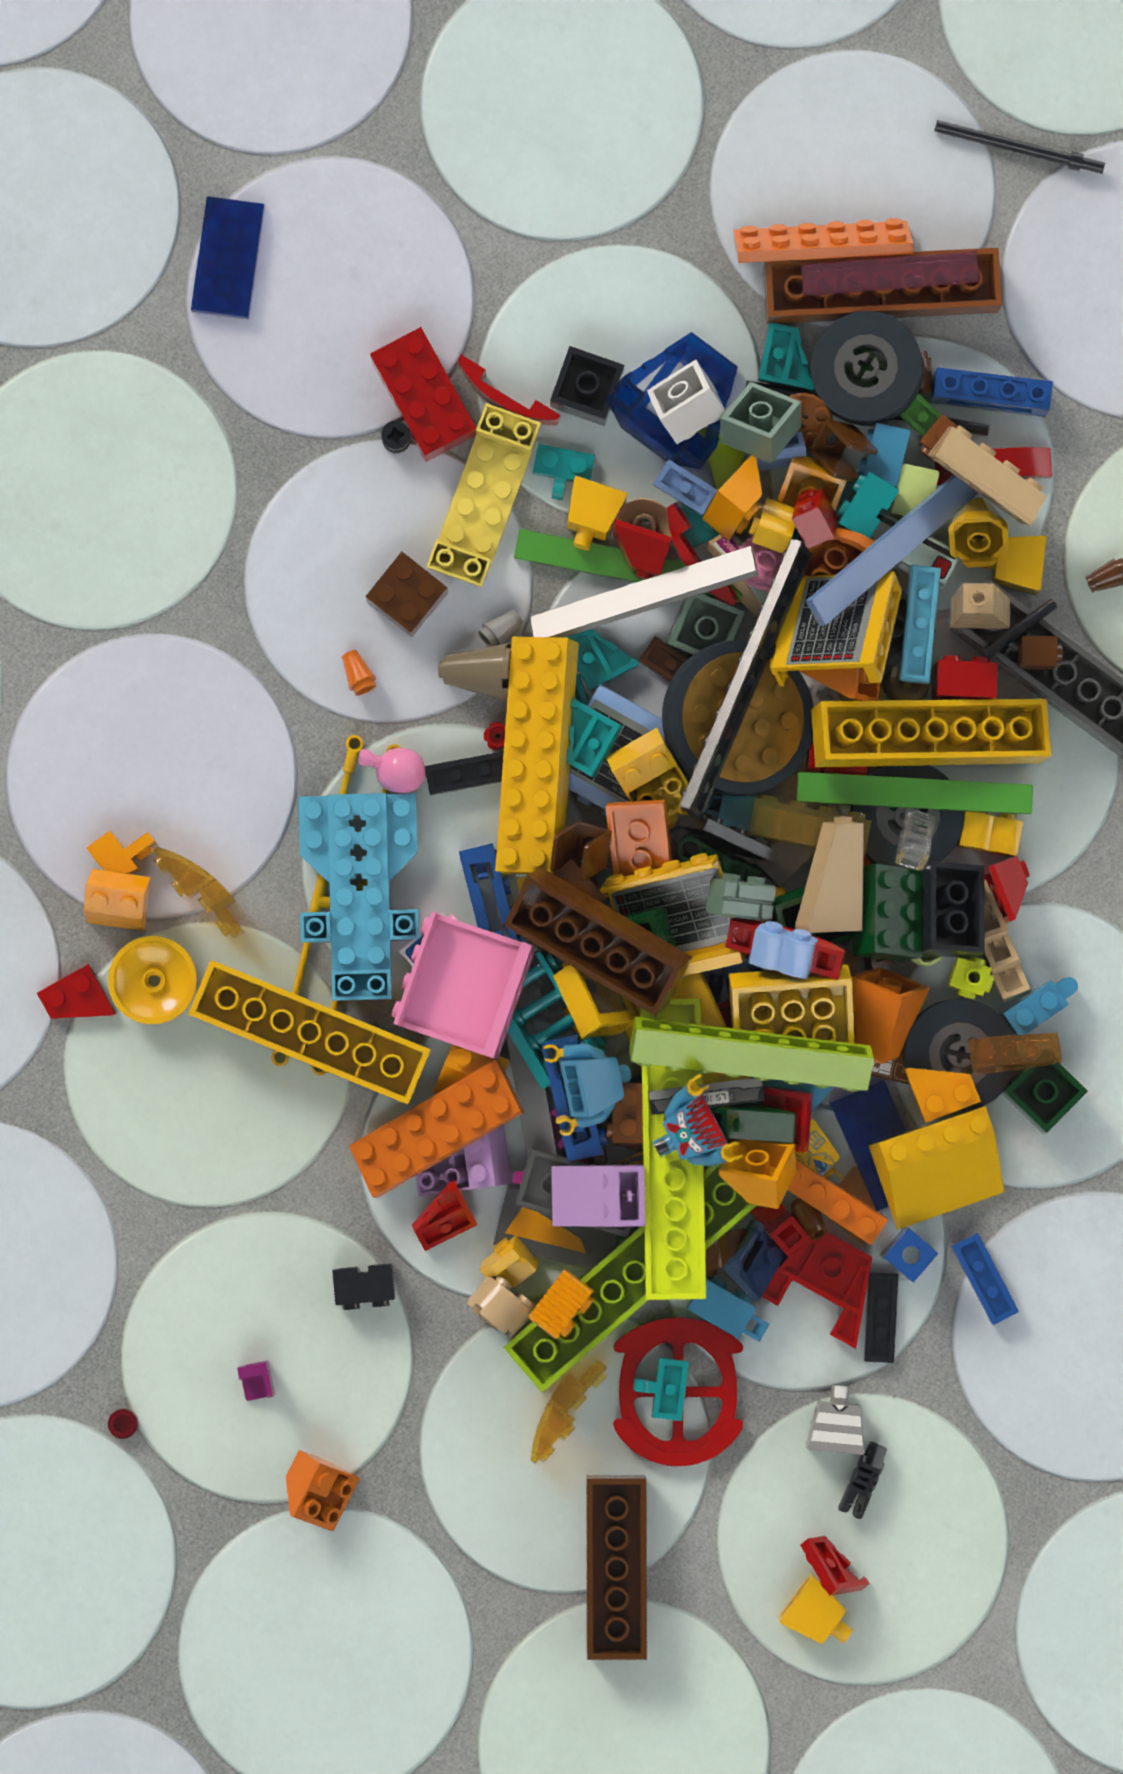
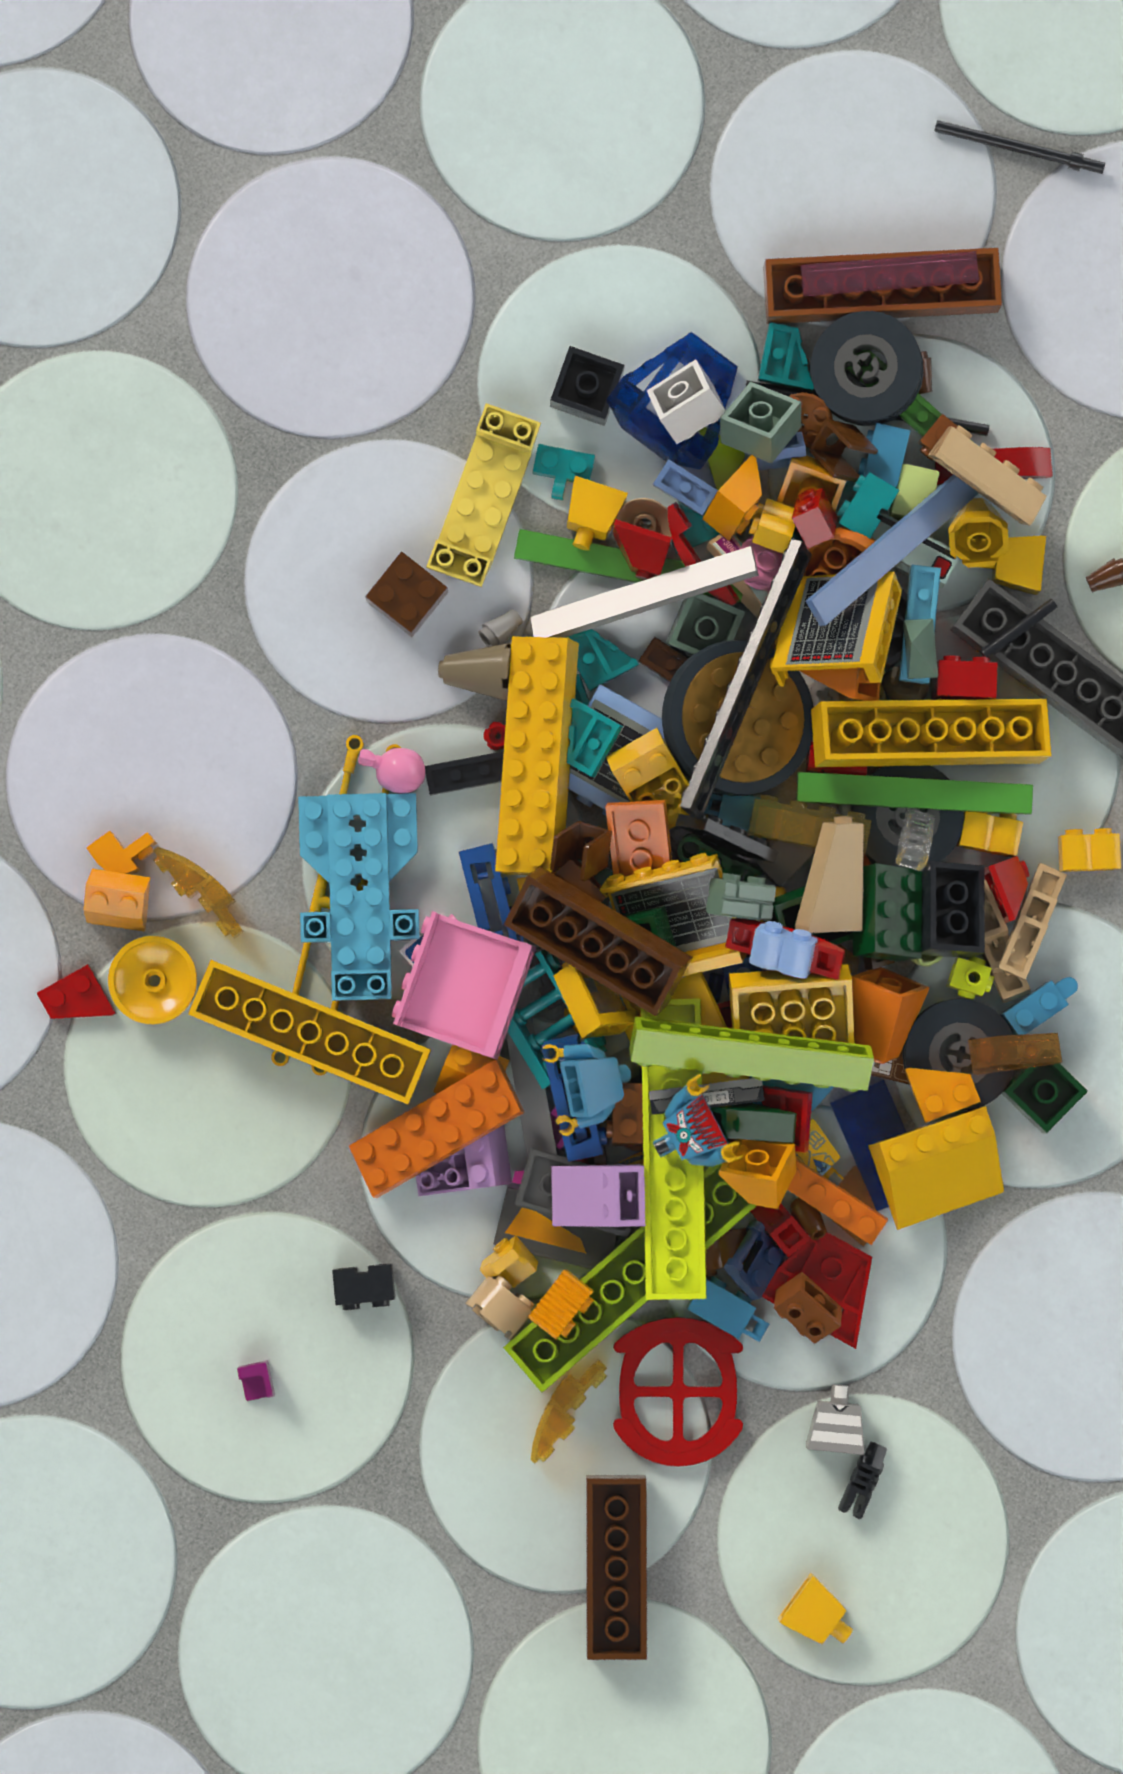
(123, 1423): dark red tile -> none
(227, 257): clear blue plate -> none
(318, 1490): orange slope -> none
(358, 674): orange cone -> none
(397, 442): black wheel -> none
(423, 394): red brick -> none
(444, 1218): red wing -> none
(475, 375): red slope -> none
(667, 1389): teal plate -> none
(807, 1308): none -> dark orange brick
(823, 241): orange plate -> none
(831, 1567): red wing -> none
(881, 1317): black tile -> none
(895, 1249): blue piece -> none
(920, 649): none -> sand green slope
(980, 607): tan slope -> none
(984, 1278): blue plate -> none
(991, 392): blue brick -> none
(1032, 921): none -> tan slope
(1039, 652): reddish brown brick -> none
(1089, 851): none -> yellow brick

